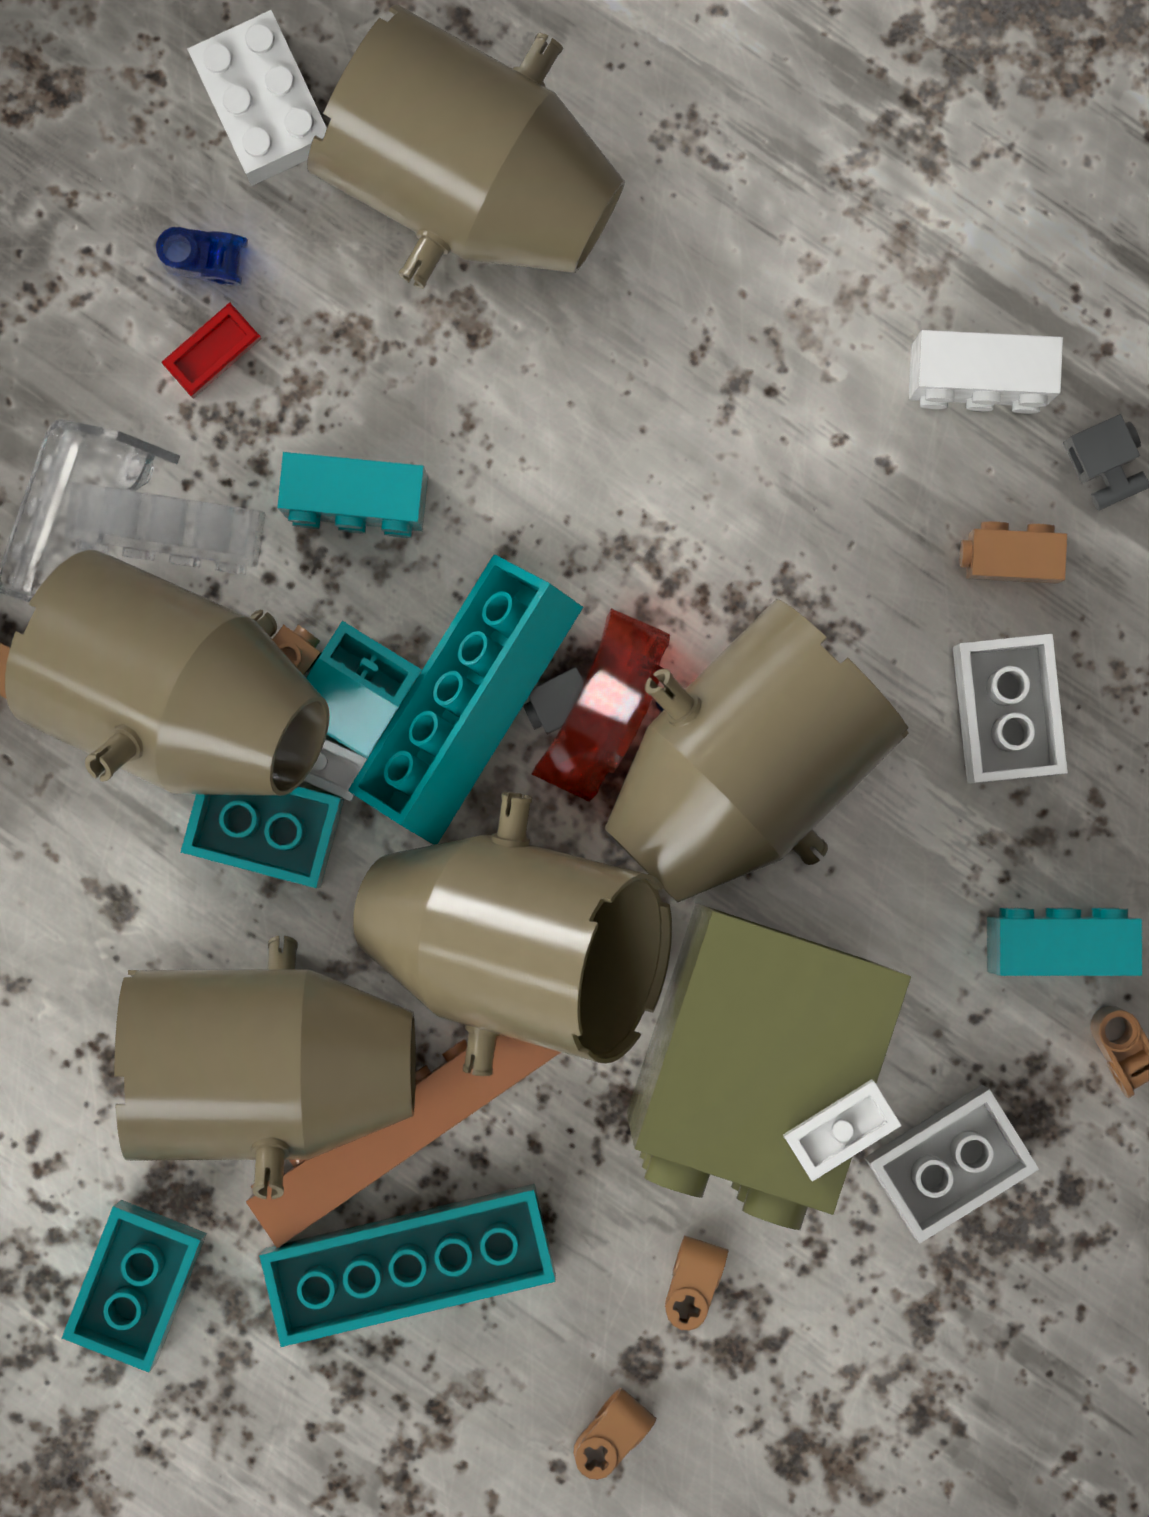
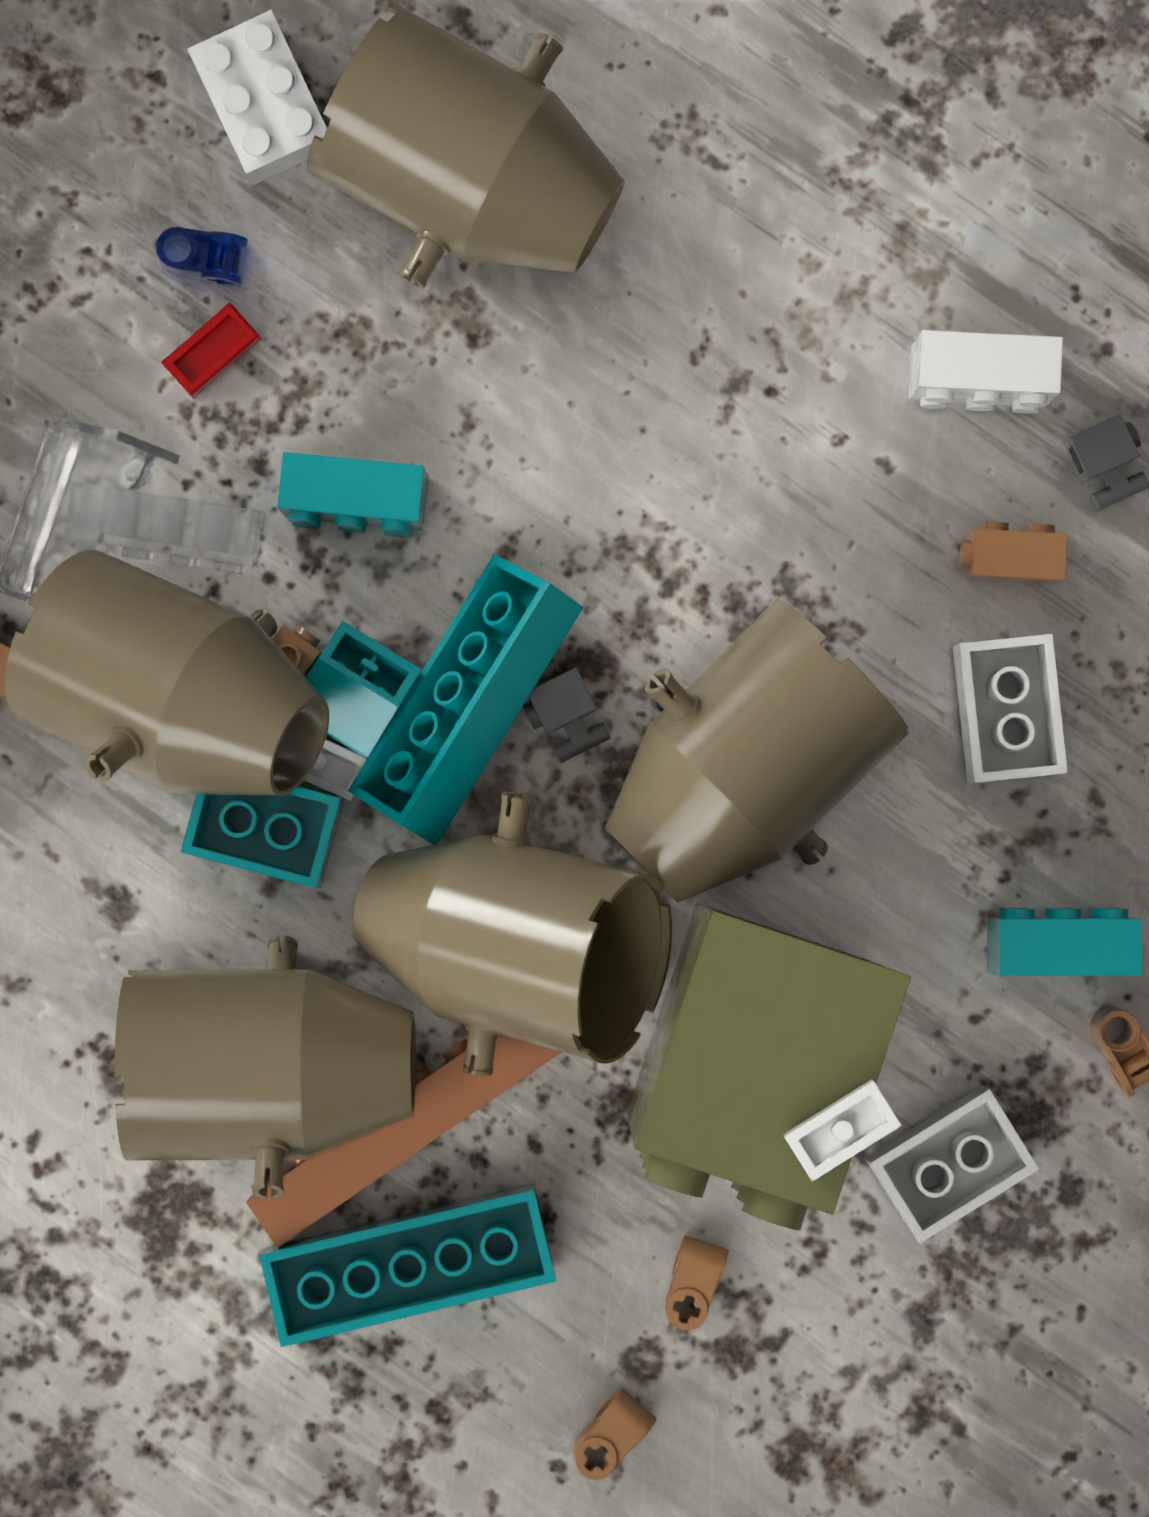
(134, 1285): teal brick -> none
(606, 708): clear red windscreen -> none

